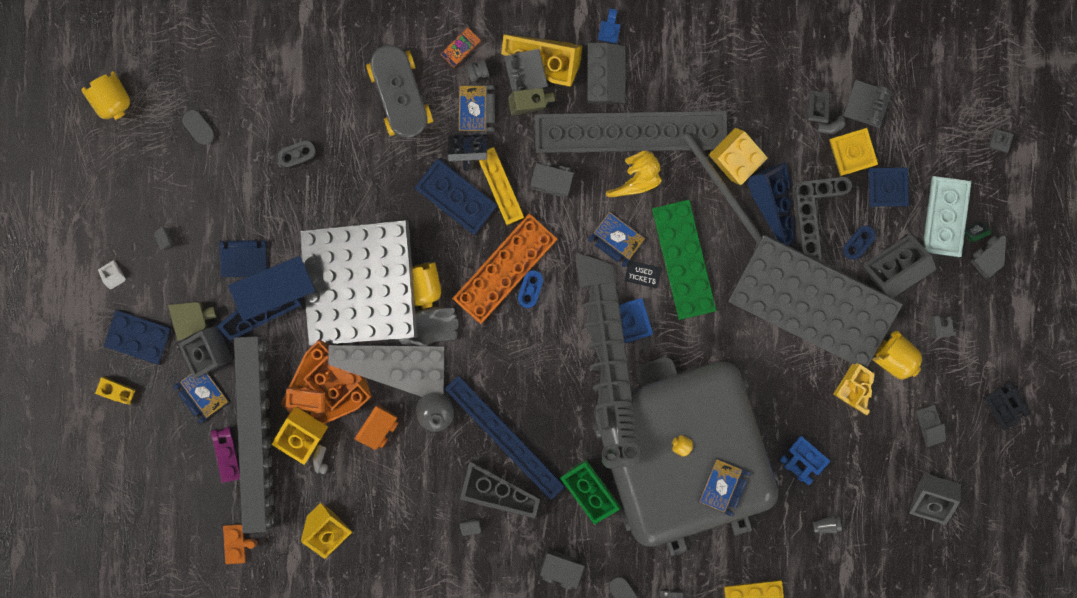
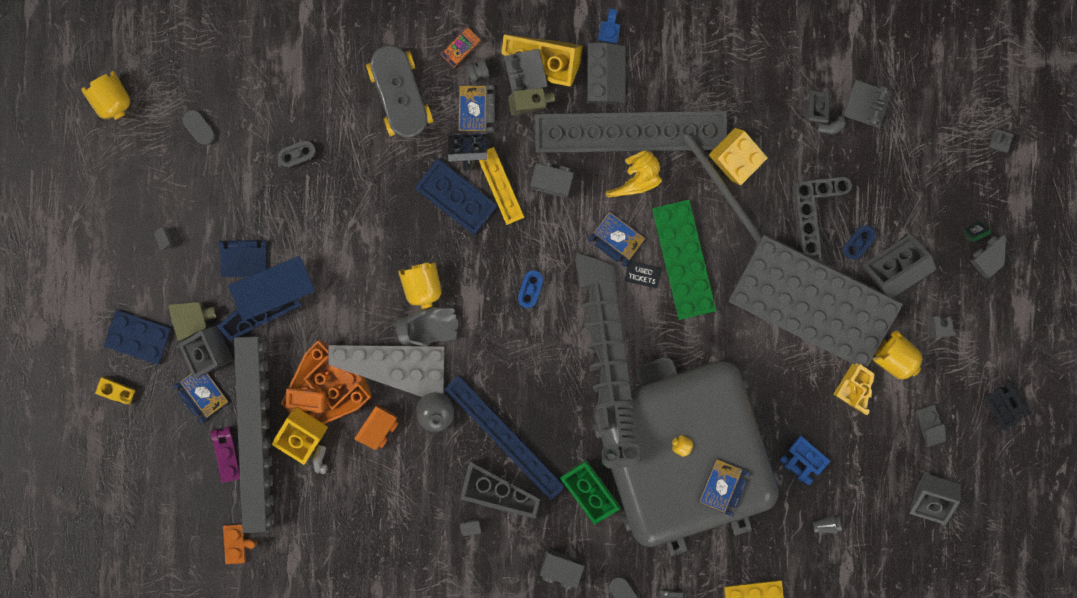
(111, 275): white slope -> none
(324, 531): yellow slope -> none
(359, 283): plate -> none
(504, 268): orange plate -> none
(634, 320): blue plate -> none
(770, 193): dark blue wedge -> none
(853, 152): yellow plate -> none
(888, 187): dark blue plate -> none
(946, 216): light aqua tile -> none

